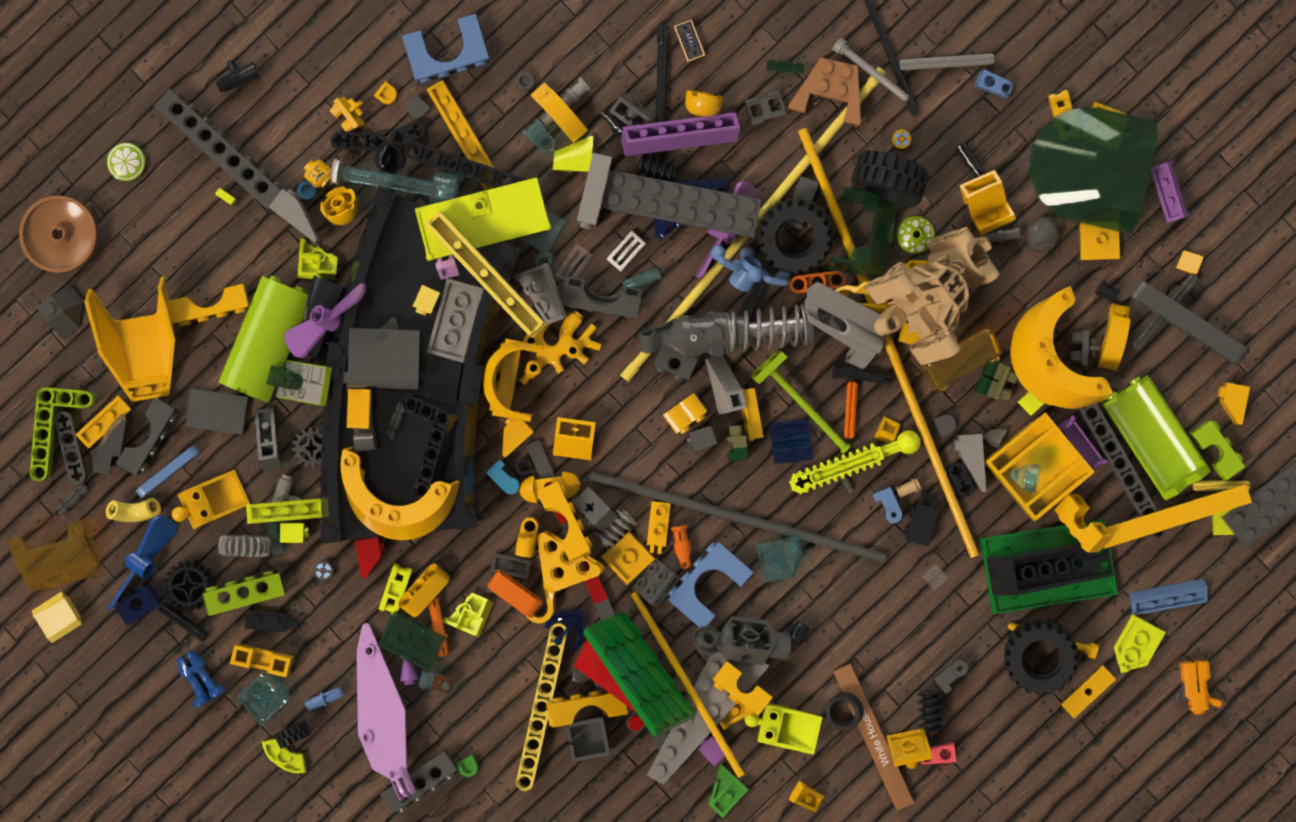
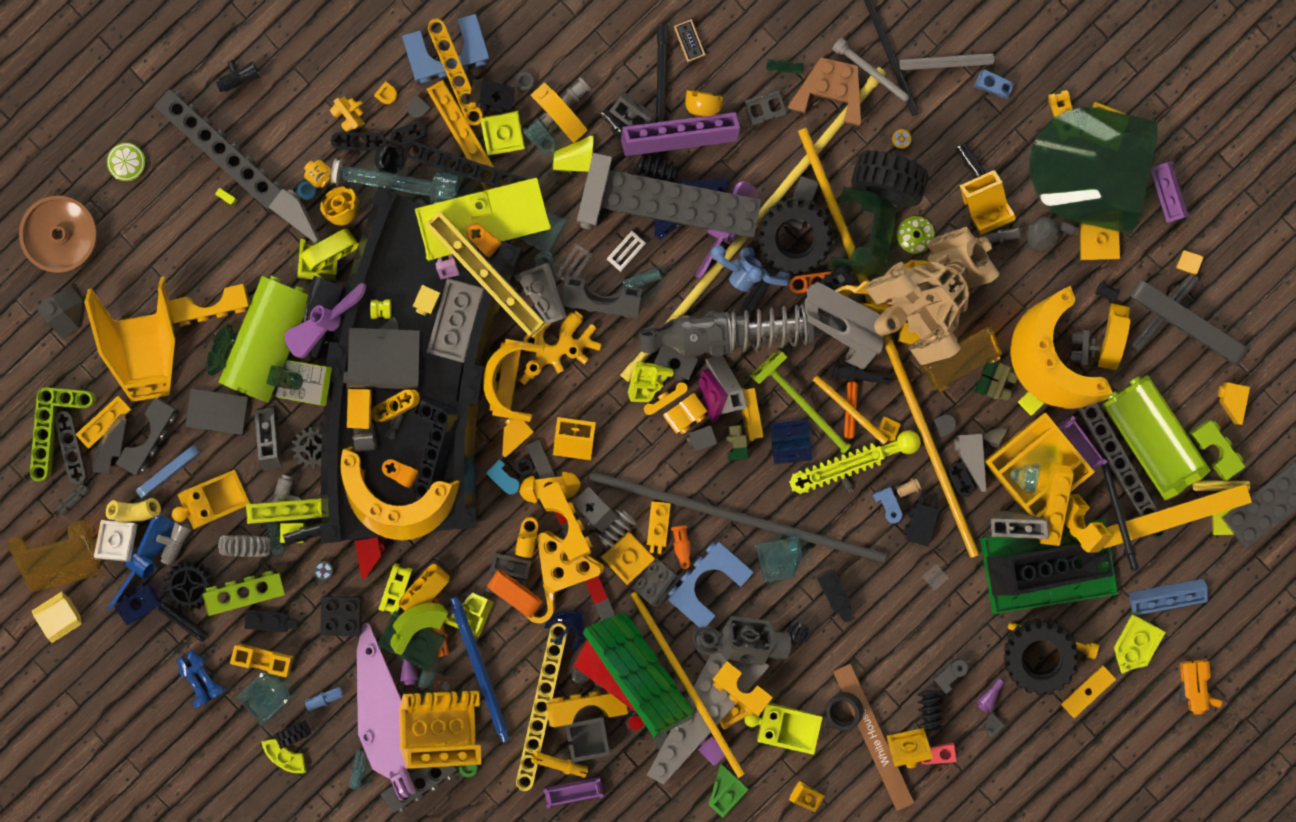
(115, 540): none -> white tile
(175, 543): none -> light grey piece
(222, 342): none -> clear green tile
(302, 534): none -> black pin
(330, 250): none -> neon yellow beam
(340, 616): none -> black brick
(357, 770): none -> clear light blue axle
(381, 309): none -> neon yellow wheel
(402, 405): none -> yellow beam
(404, 474): none -> light orange piece
(415, 619): none -> lime arch
(439, 730): none -> yellow slope
(453, 72): none -> yellow beam
(479, 669): none -> blue piece
(485, 241): none -> light orange piece
(492, 95): none -> black brick
(502, 133): none -> neon yellow tile
(559, 764): none -> yellow pin
(573, 791): none -> medium lavender container
(646, 381): none -> neon yellow slope
(665, 399): none -> yellow plate
(713, 394): none -> magenta wing
(835, 594): none -> black hinge
(838, 278): none -> black hips
(850, 409): none -> yellow piece
(987, 700): none -> medium lavender cone
(993, 725): none -> dark grey tile
(1018, 525): none -> dark grey slope
(1059, 489): none -> yellow arch
(1068, 229): none -> dark grey tile
(1129, 550): none -> black bar

